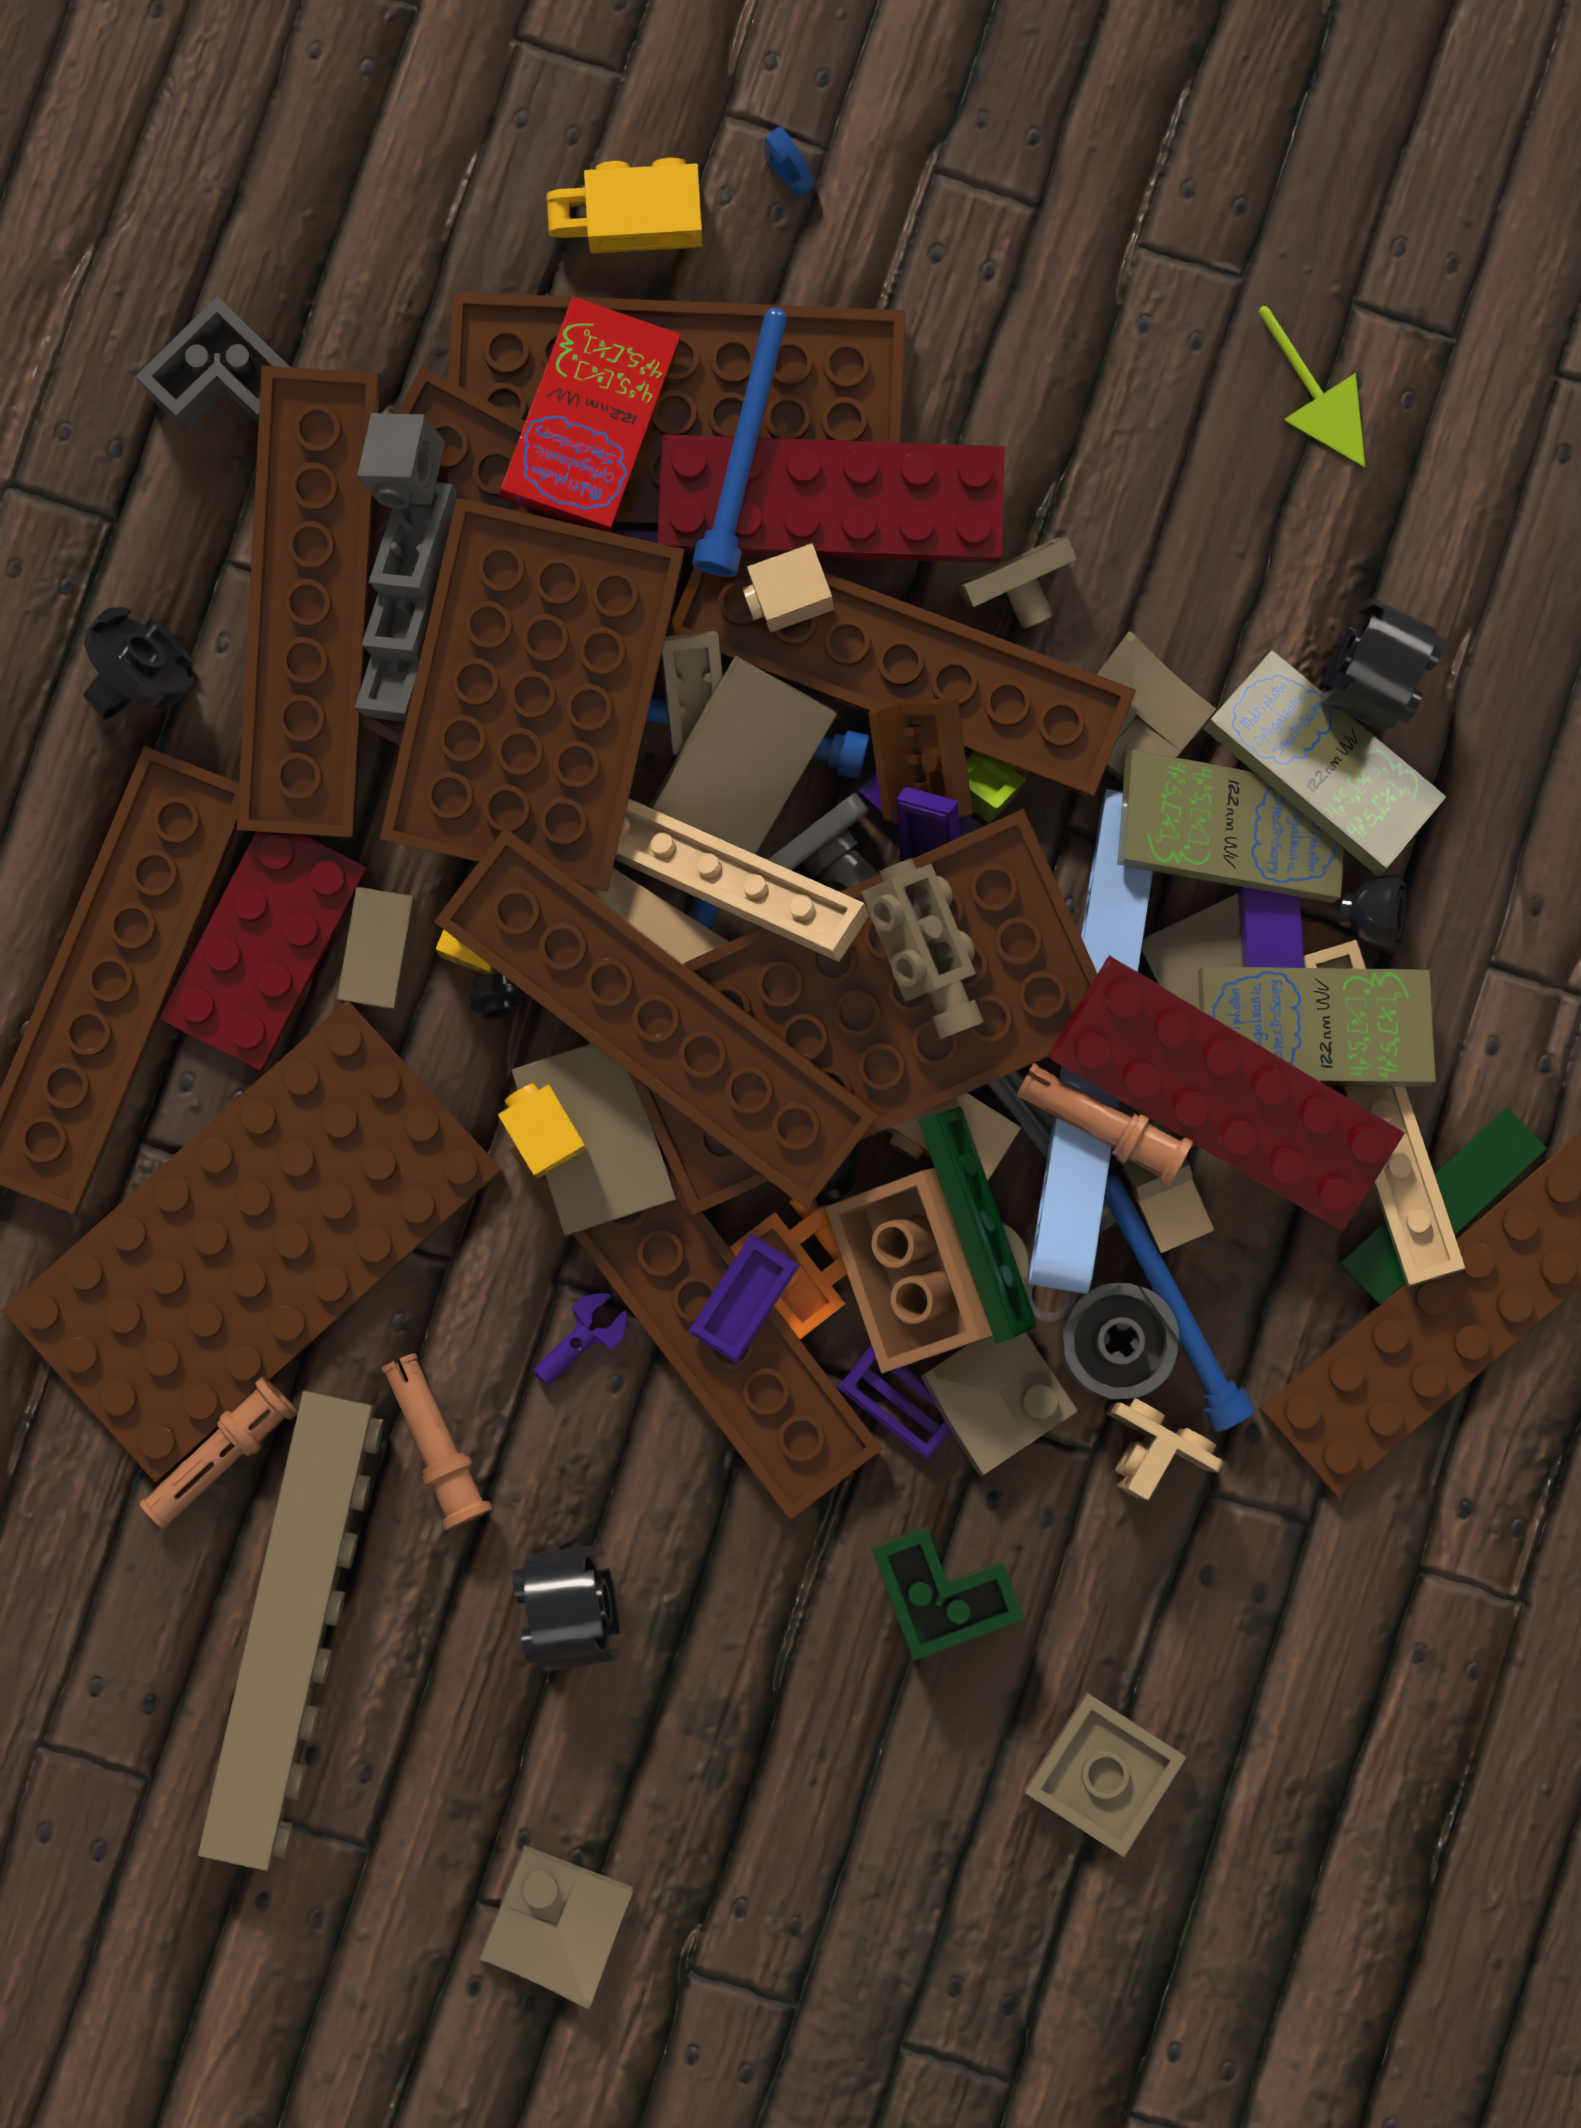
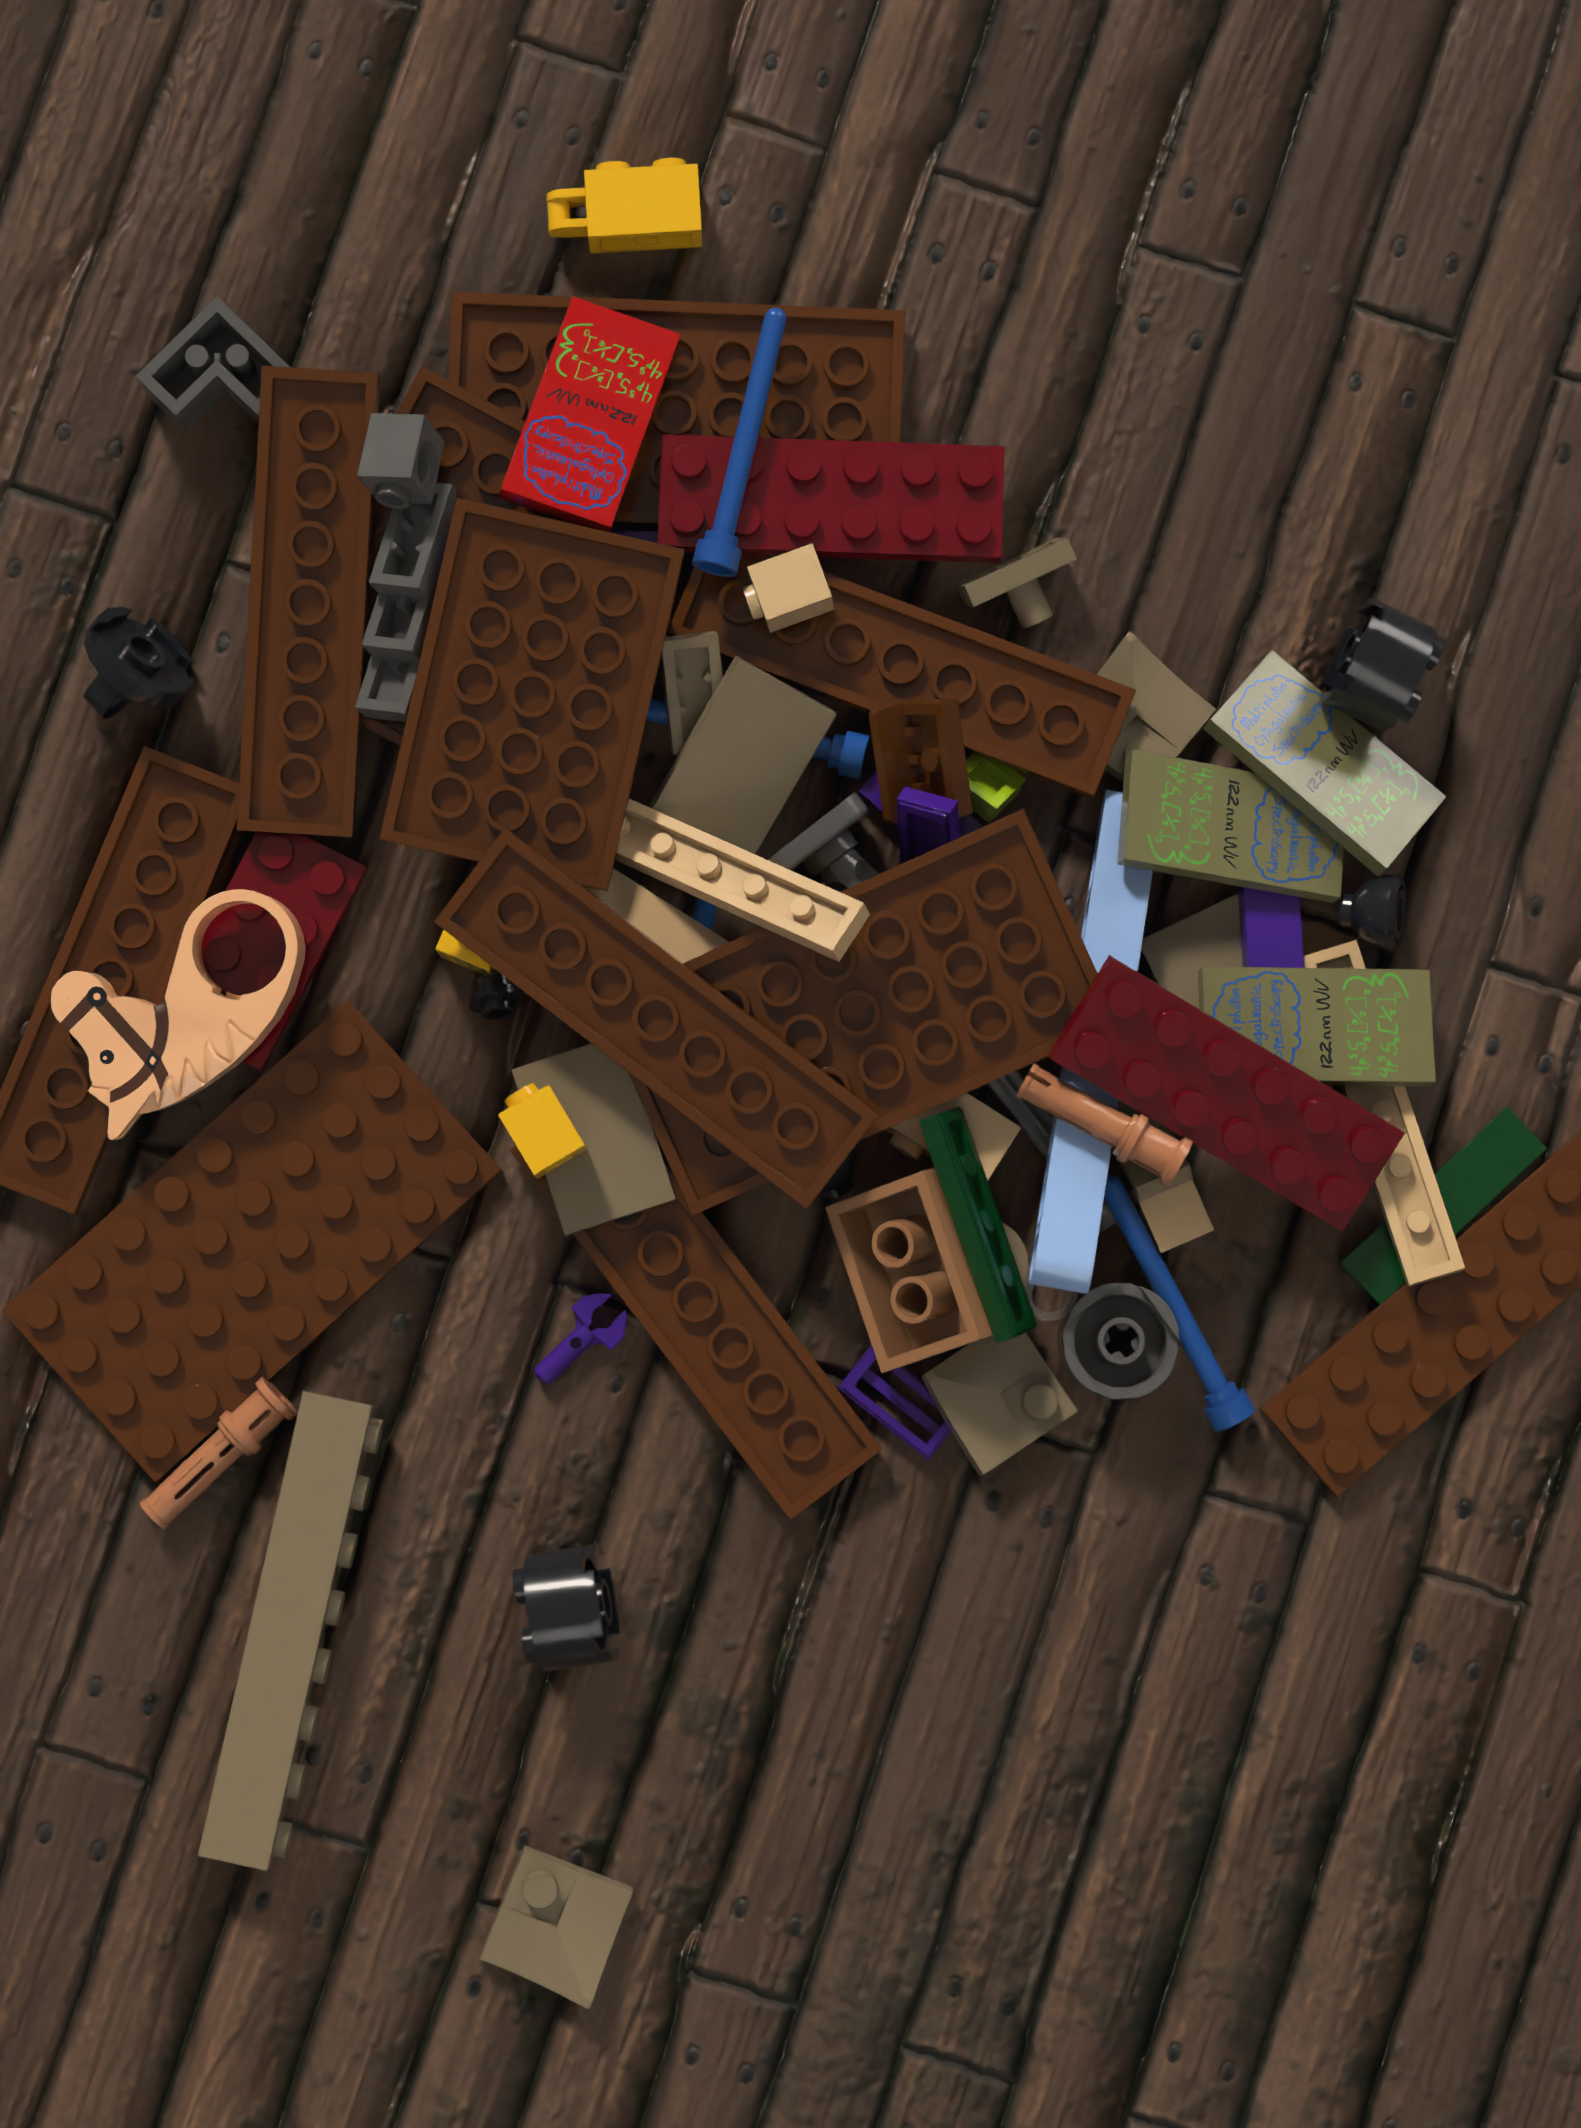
(167, 1052): none -> light nougat animal
(375, 948): dark tan tile -> none
(446, 1468): nougat pin -> none
(743, 1298): dark purple tile -> none
(788, 162): blue tile -> none
(810, 1293): orange plate -> none
(924, 942): dark tan brick -> none
(937, 1610): dark green brick -> none
(1104, 1774): dark tan plate -> none
(1146, 1461): tan bracket -> none
(1332, 415): lime piece -> none

